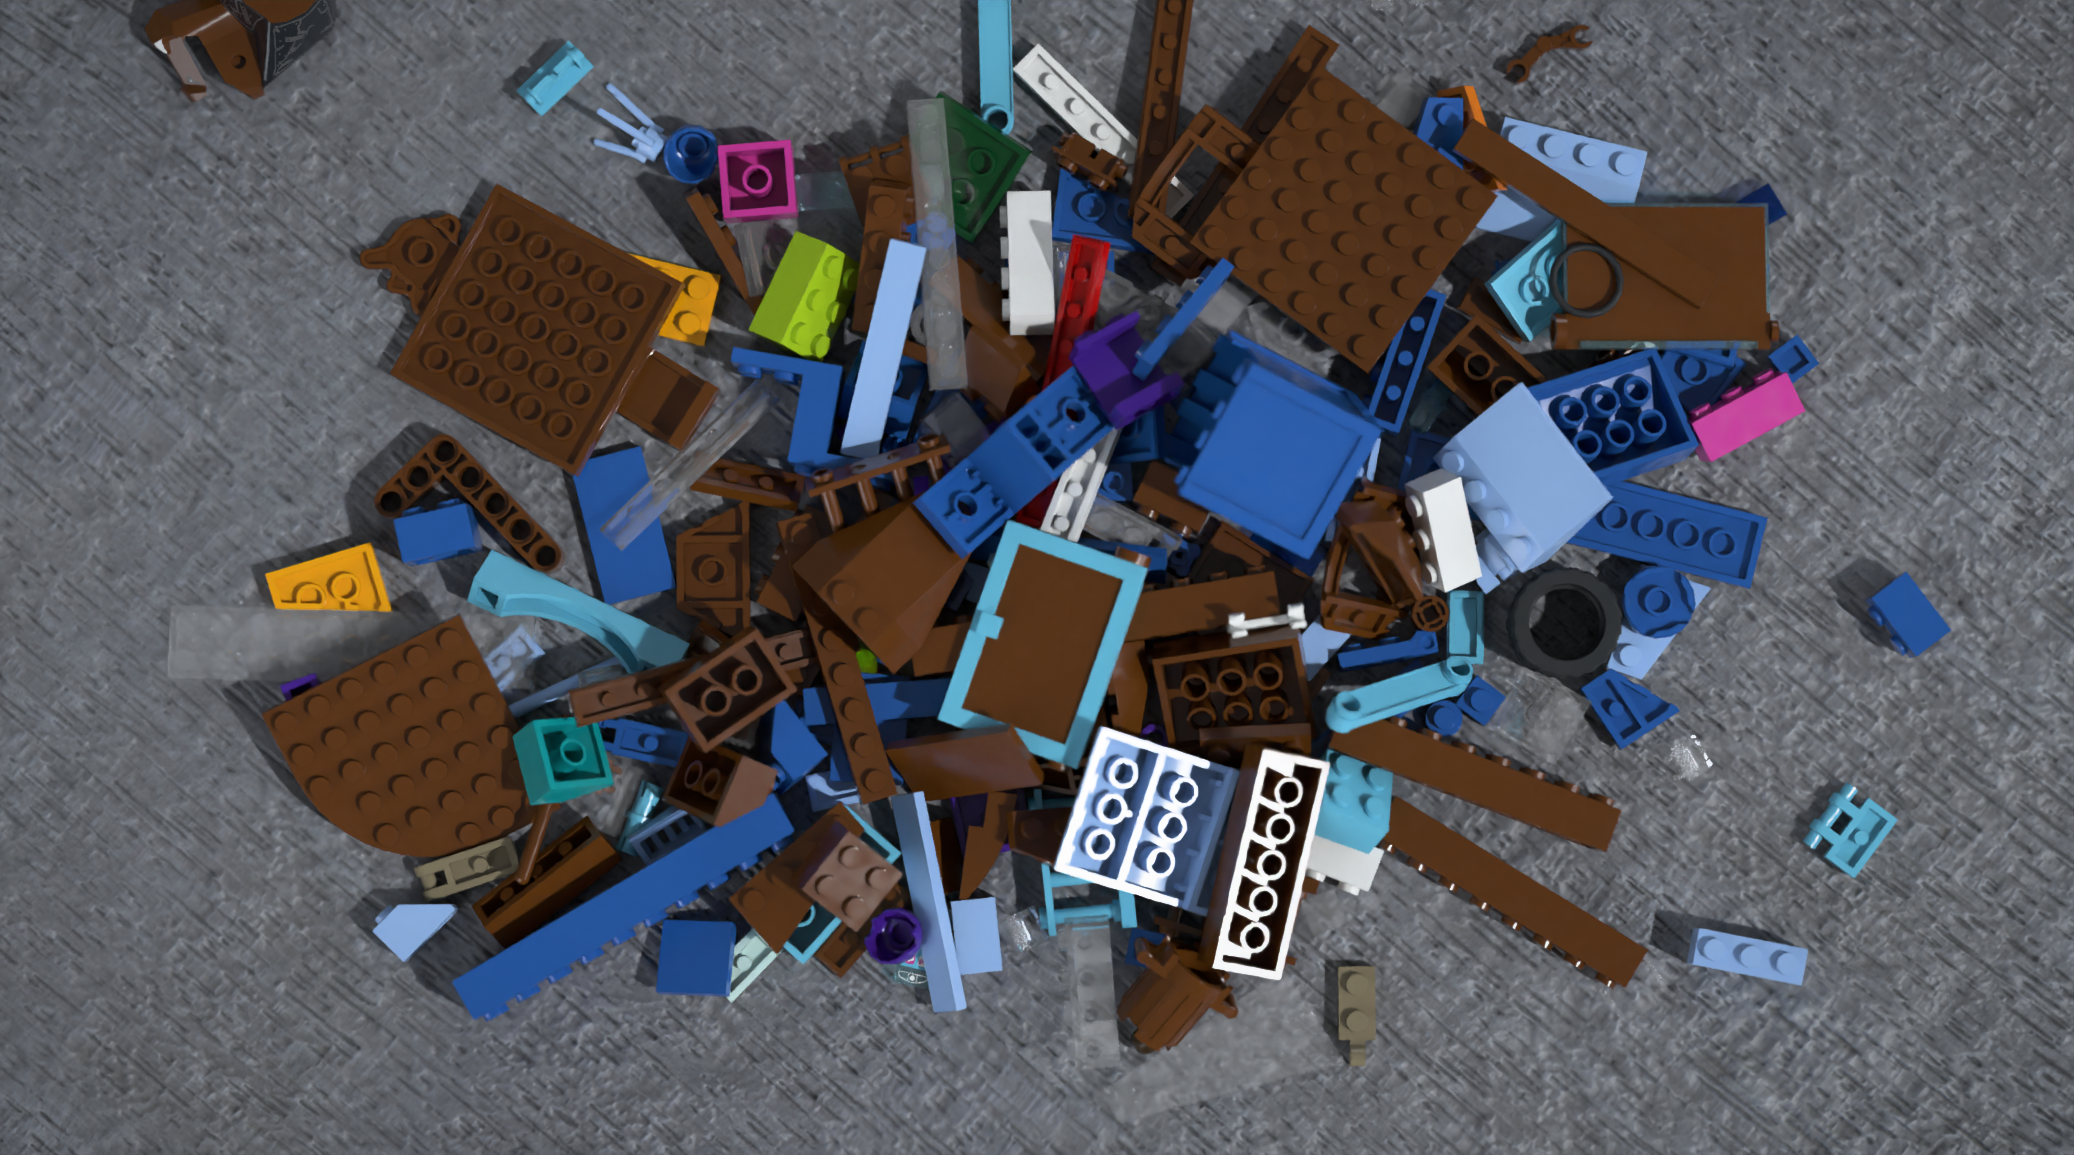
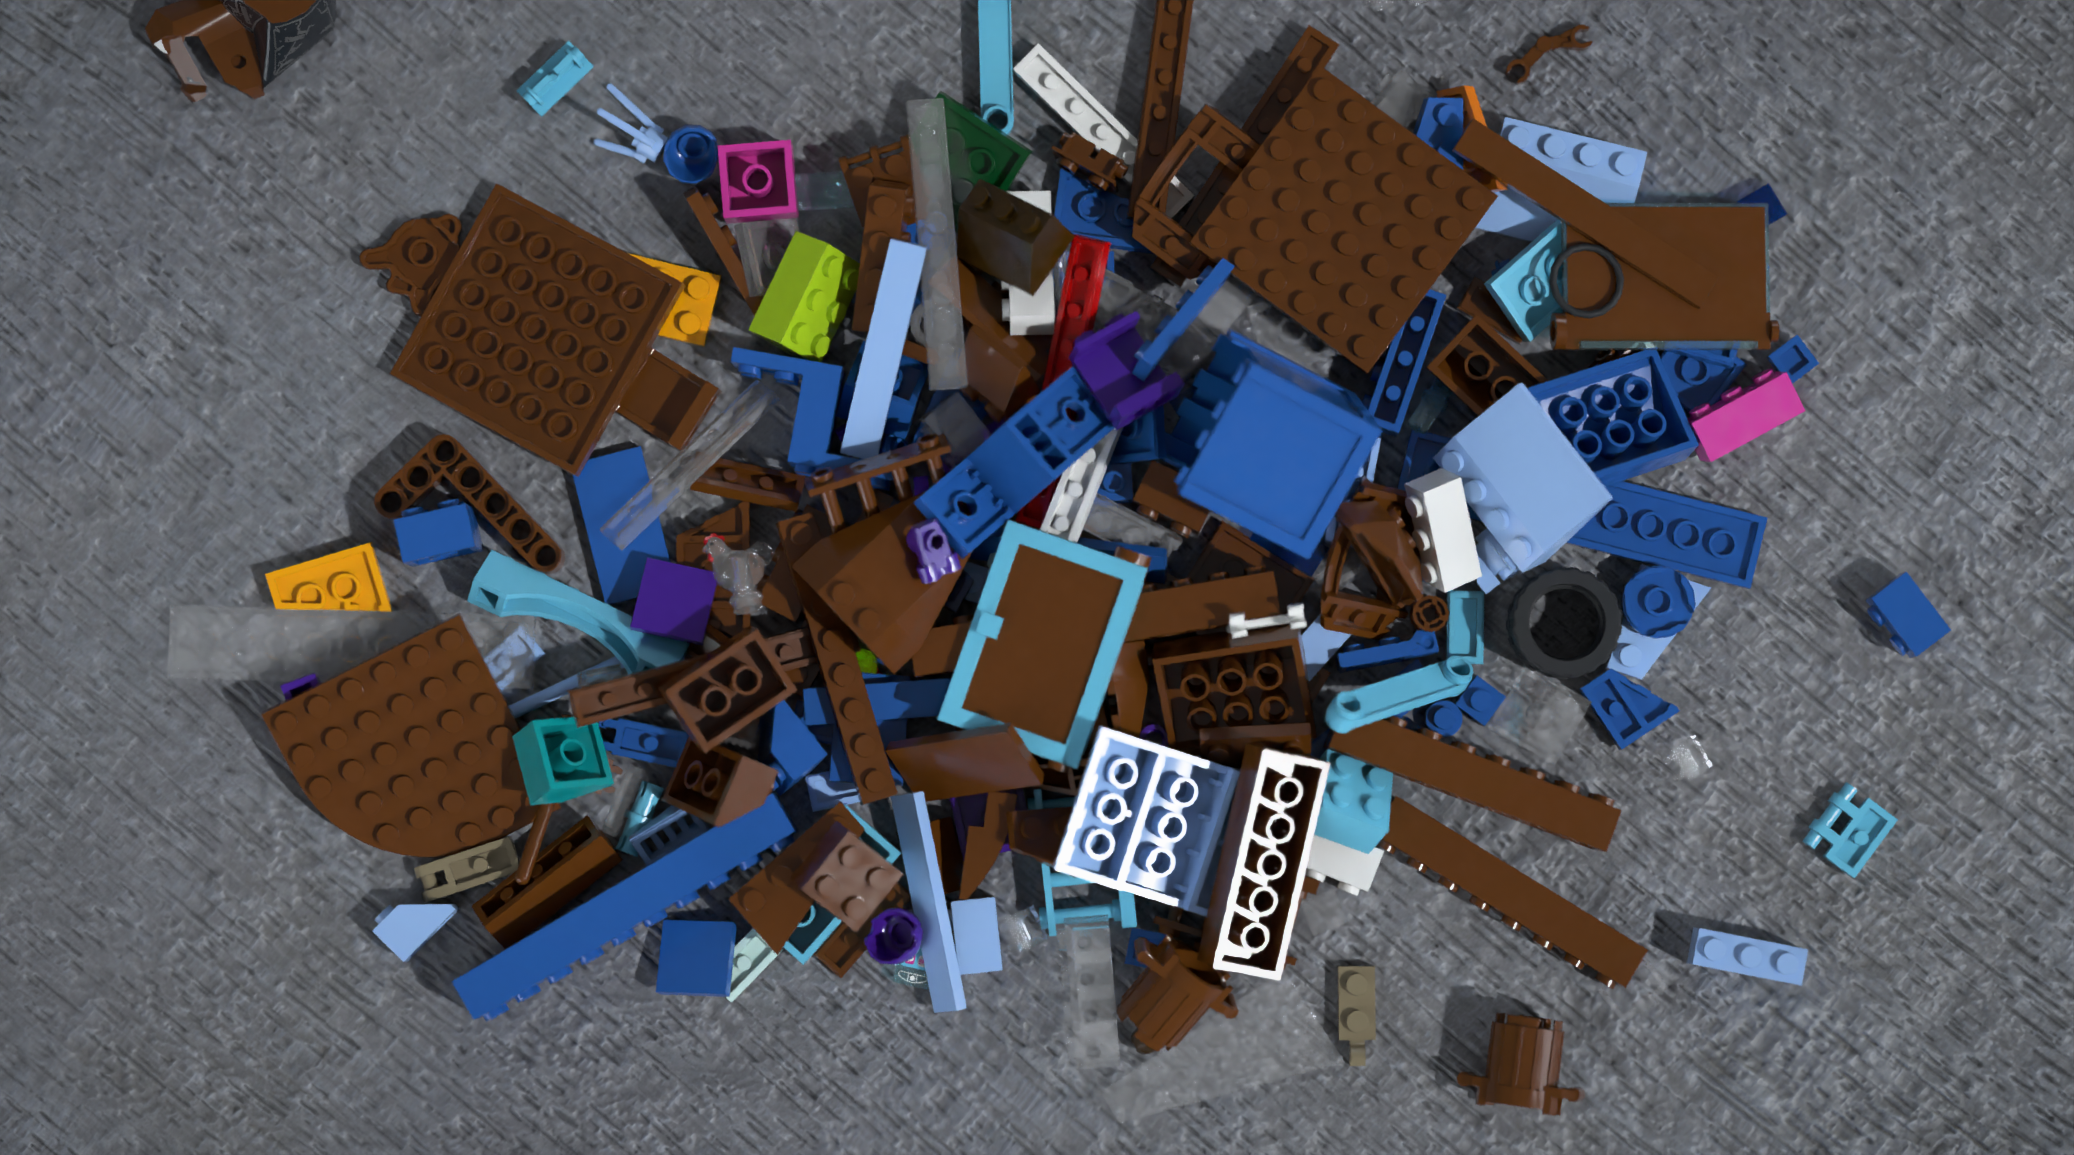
(674, 601): none -> dark purple tile
(739, 571): none -> clear animal
(932, 550): none -> dark purple plate
(1009, 237): none -> dark brown slope
(1182, 565): blue plate -> none
(1523, 1066): none -> reddish brown container

